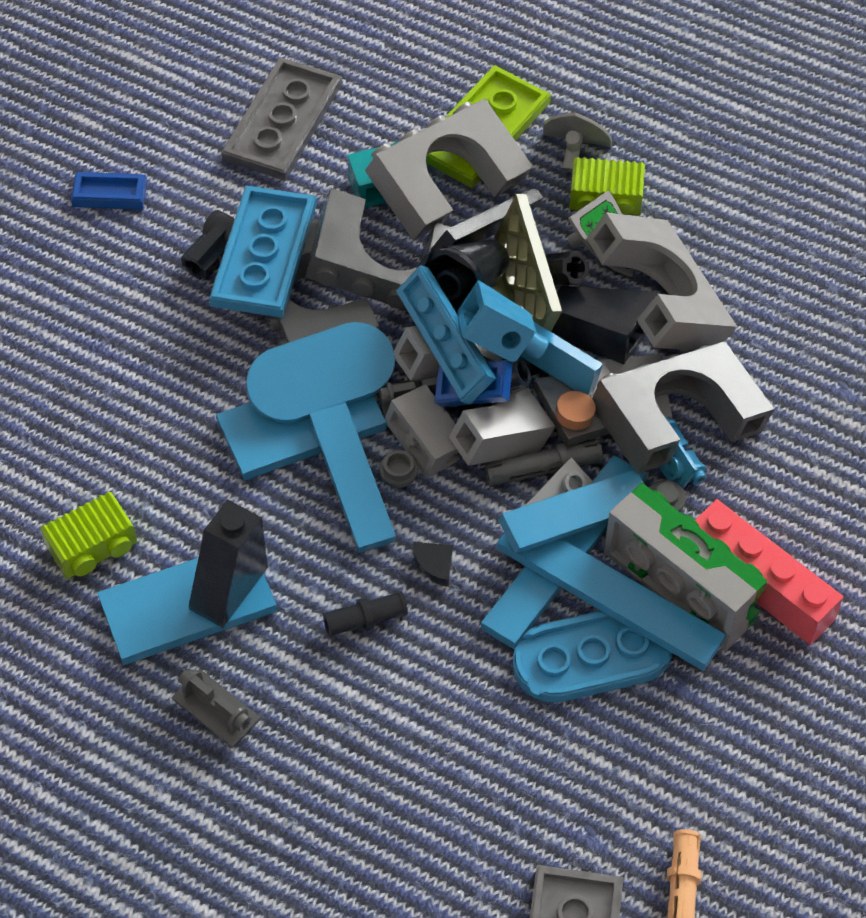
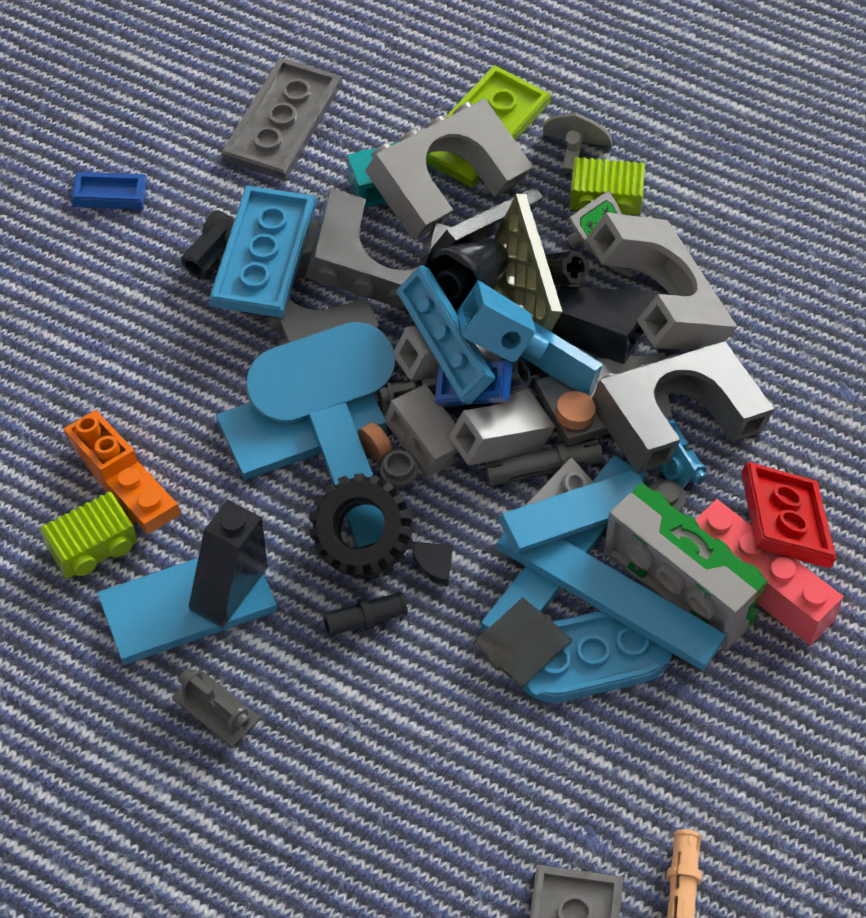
(119, 472): none -> orange slope
(338, 503): none -> black tyre
(374, 441): none -> nougat tile
(522, 642): none -> clear smoke piece
(787, 515): none -> red tile

